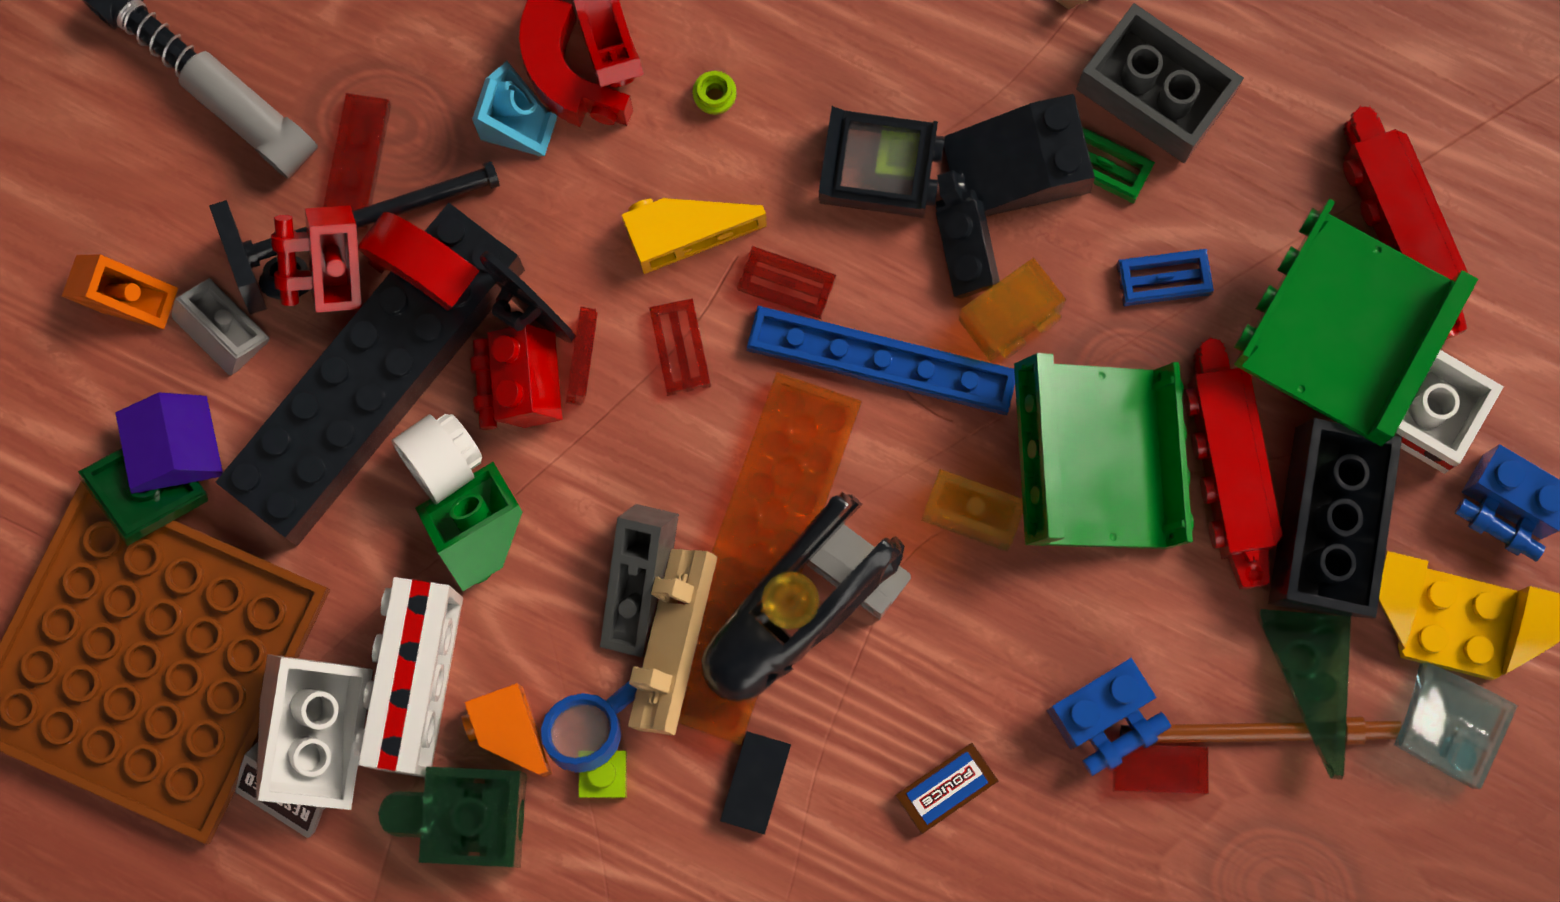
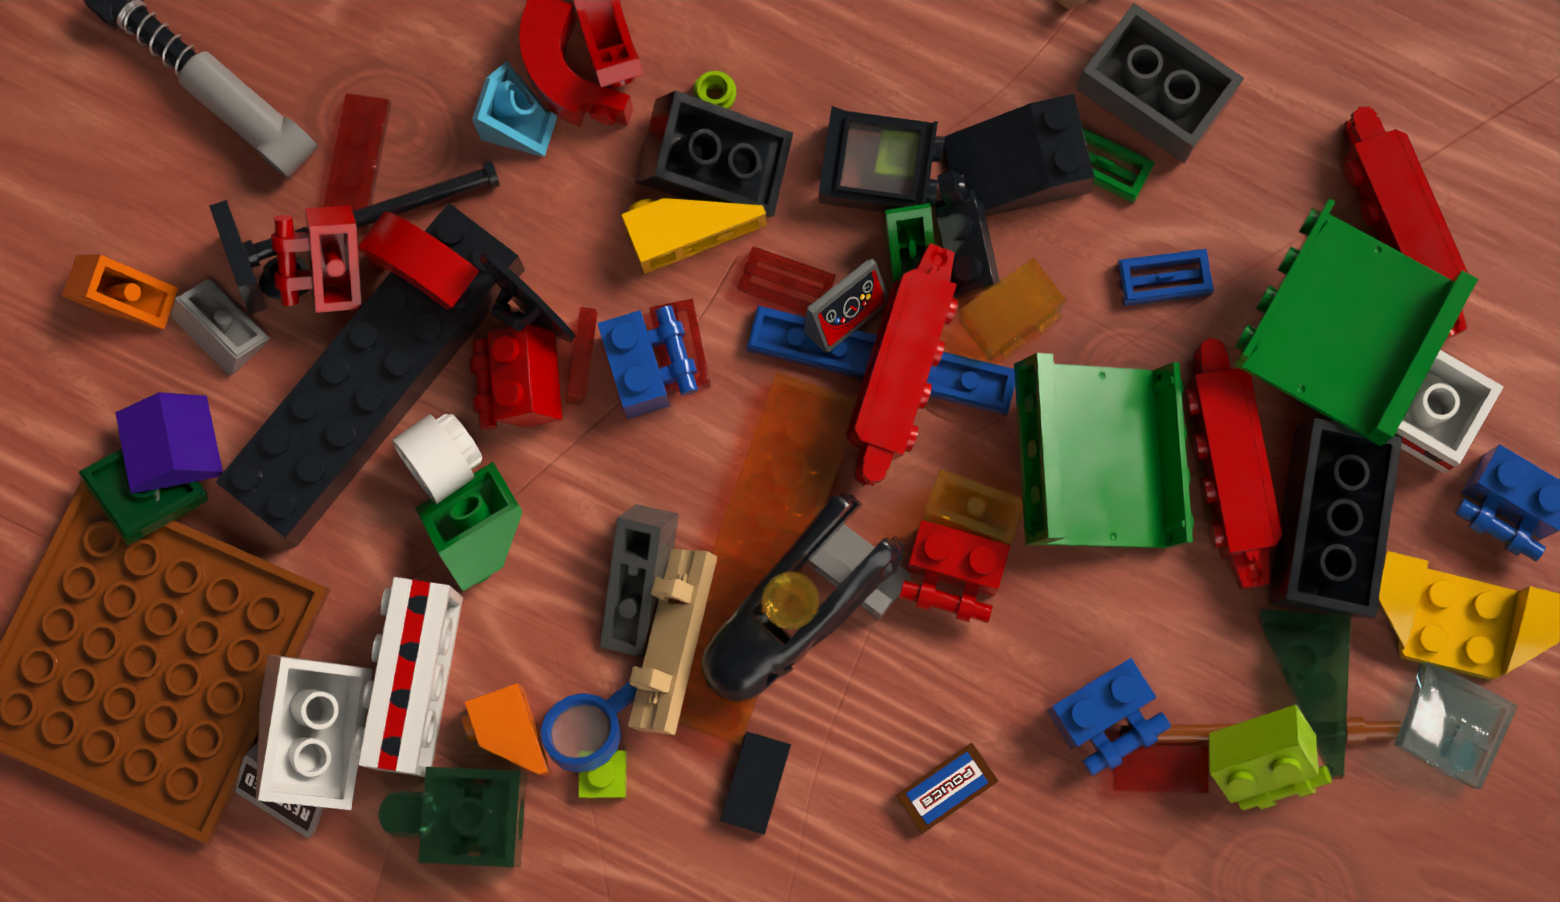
(634, 363): none -> blue brick
(712, 153): none -> black slope
(846, 307): none -> slope
(901, 363): none -> red hinge
(906, 236): none -> green slope
(959, 560): none -> red brick
(1267, 759): none -> lime brick

